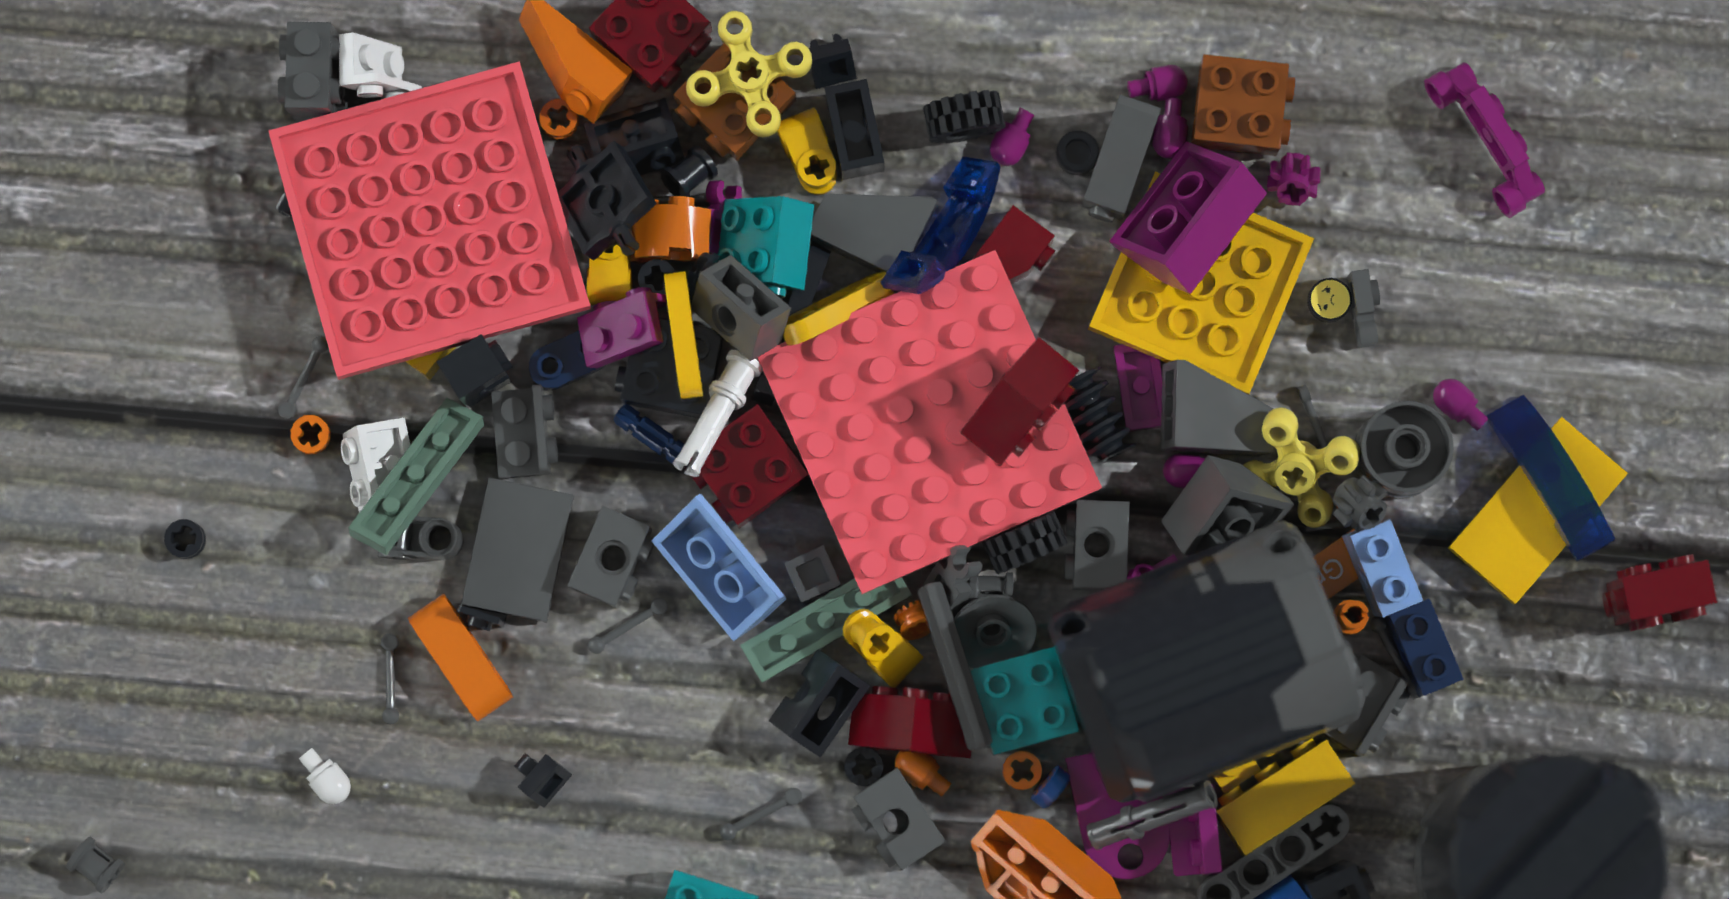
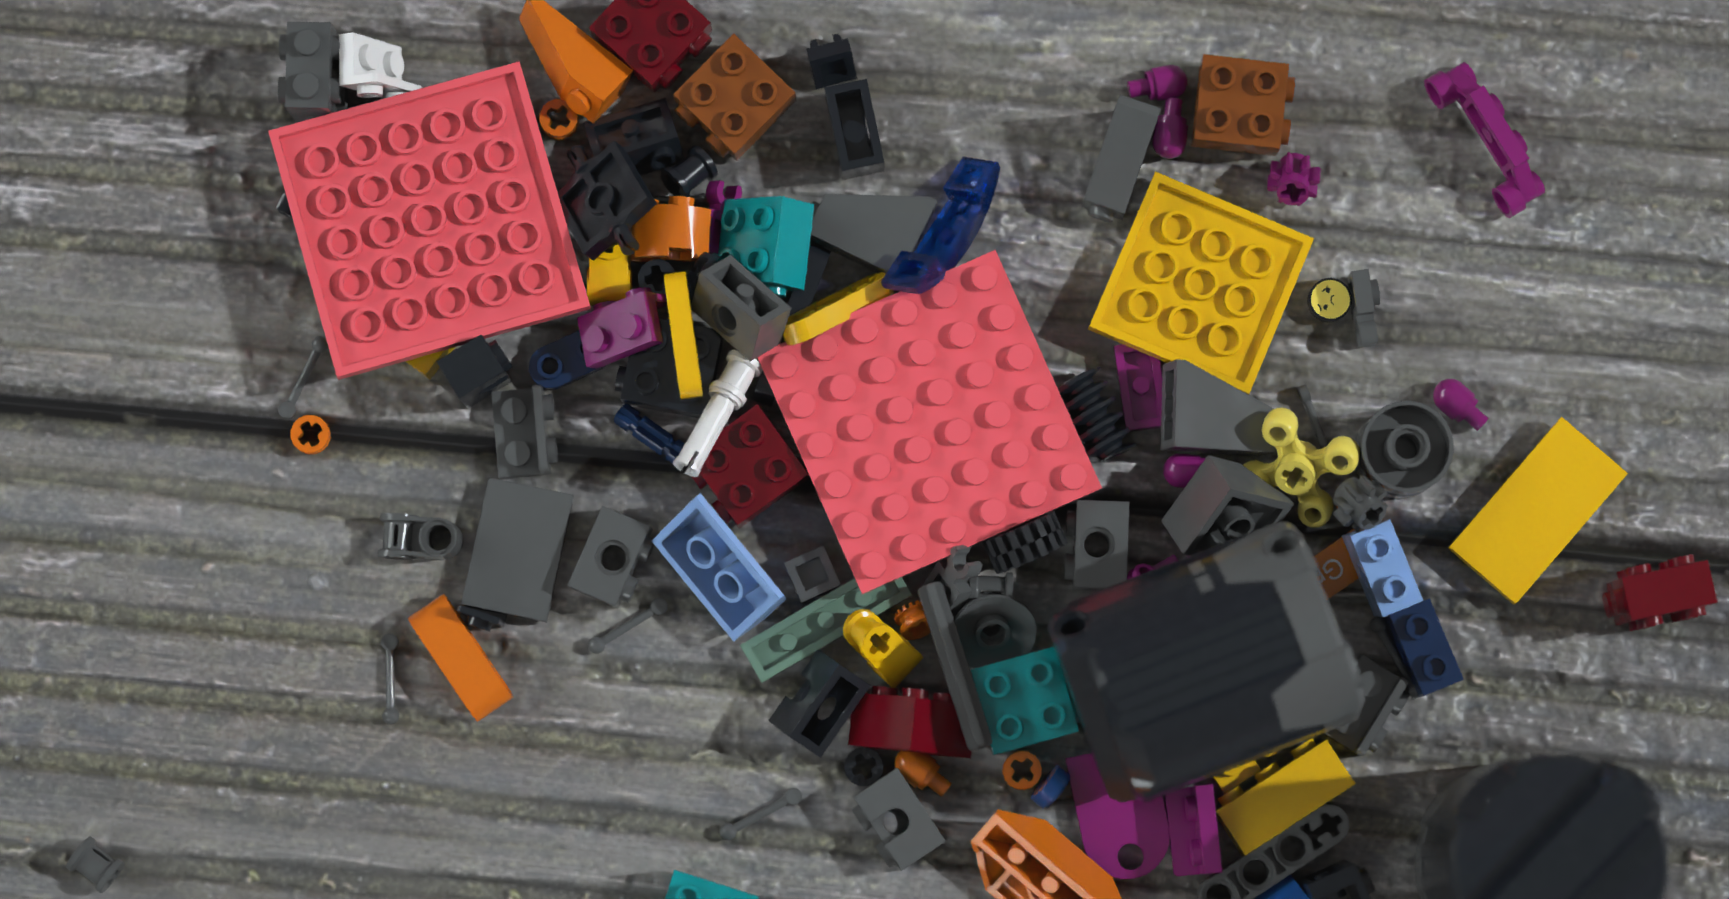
(178, 527): black bush -> none
(326, 778): white cylinder -> none
(372, 454): white bracket -> none
(416, 476): sand green plate -> none
(542, 778): black tile -> none
(743, 57): light yellow gear -> none
(807, 145): yellow piece -> none
(964, 116): black tyre -> none
(1012, 141): magenta cylinder -> none
(1019, 244): dark red slope -> none
(1021, 402): dark red brick -> none
(1077, 152): black tile -> none
(1108, 832): dark grey pin -> none
(1189, 216): magenta slope -> none
(1357, 610): orange pin -> none
(1552, 476): clear blue slope -> none

